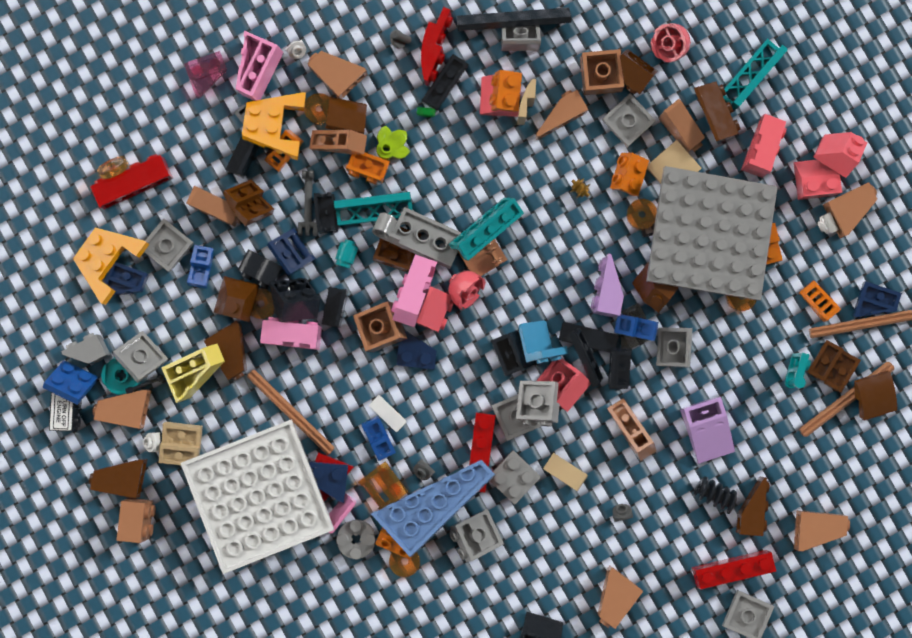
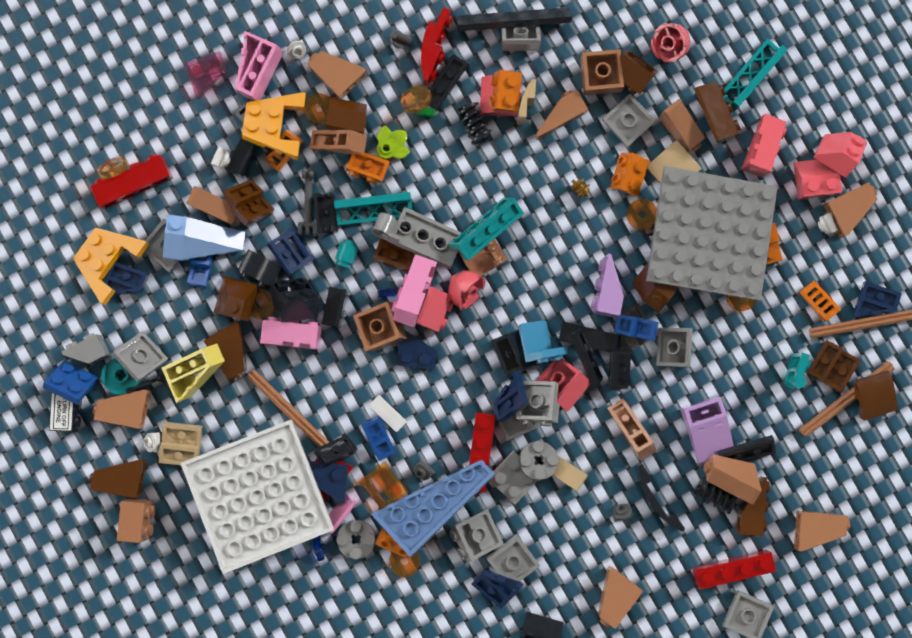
(195, 238): none -> light blue wedge
(221, 158): none -> white plate
(318, 548): none -> clear blue tile
(335, 451): none -> black plate
(386, 293): none -> clear blue tile
(416, 98): none -> clear orange piece
(474, 123): none -> black piece
(497, 587): none -> dark blue wing
(512, 398): none -> dark blue wing
(513, 559): none -> light grey plate
(549, 460): none -> light grey plate
(643, 479): none -> black slope
(733, 476): none -> nougat slope
(750, 450): none -> black tile

